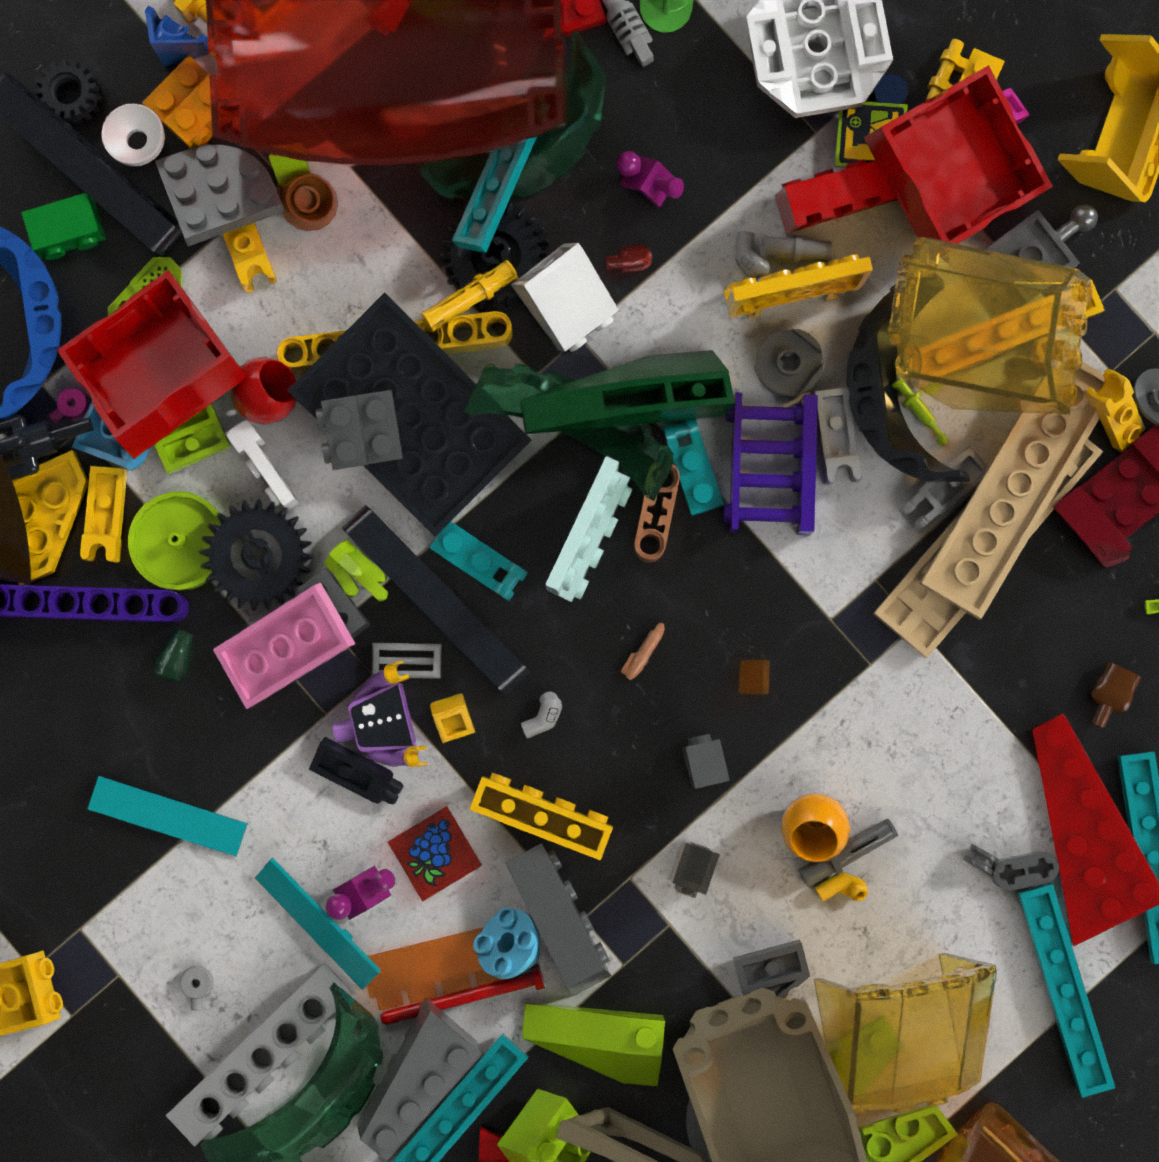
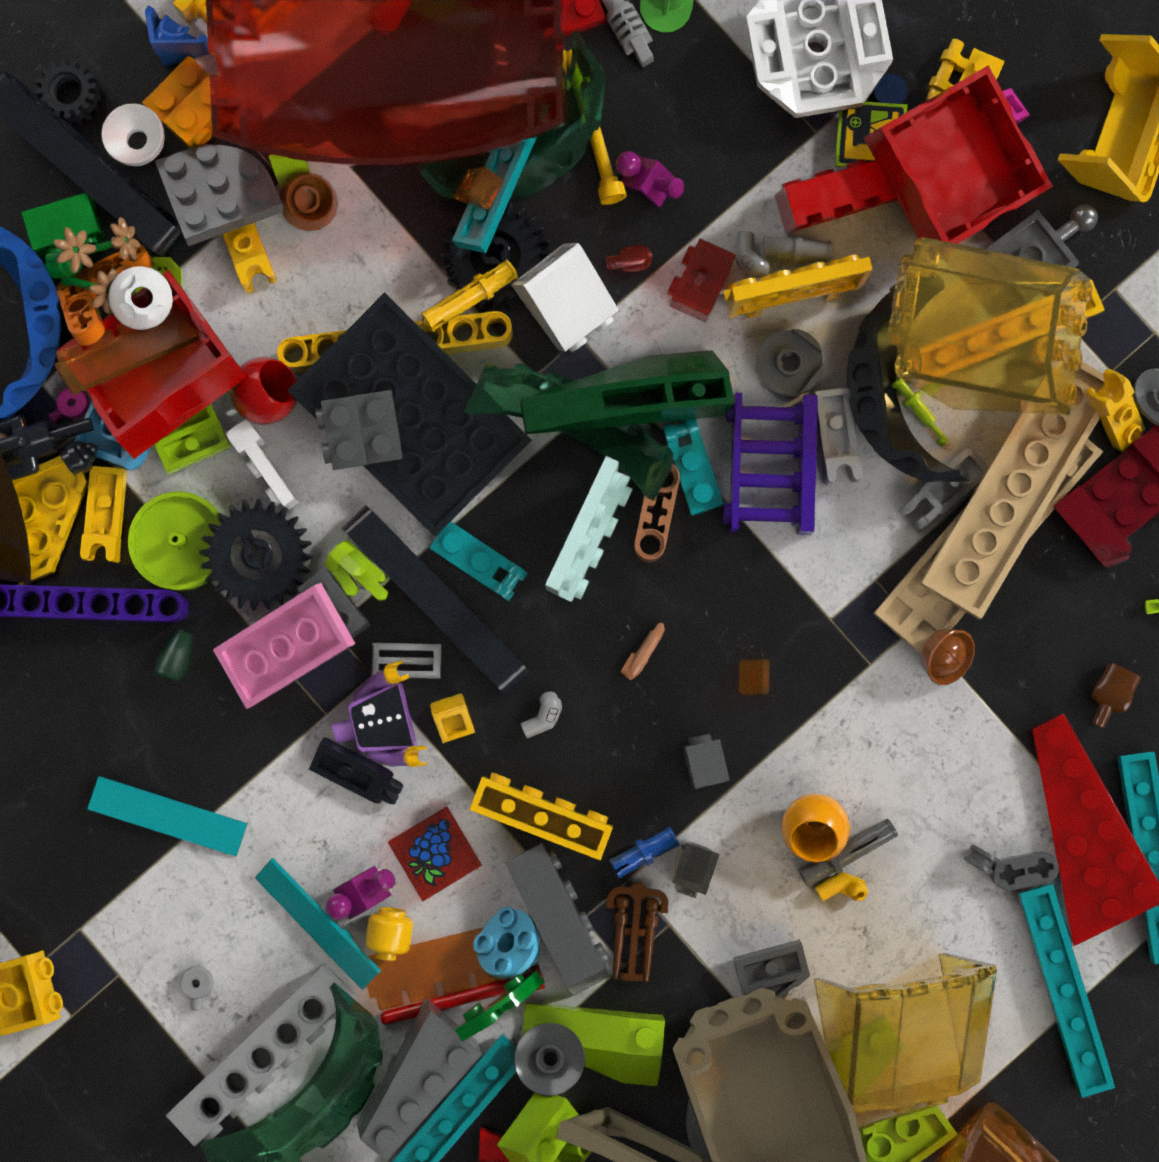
(74, 253): none -> medium nougat plant
(79, 456): none -> black plate
(84, 298): none -> orange beam
(120, 354): none -> clear orange windscreen
(126, 311): none -> white piece
(389, 933): none -> yellow head
(479, 187): none -> clear orange slope
(481, 1017): none -> green plate
(530, 1059): none -> dark grey dish
(610, 189): none -> yellow piece
(638, 892): none -> reddish brown piece
(644, 852): none -> blue pin
(715, 265): none -> clear red brick
(947, 655): none -> dark orange hat

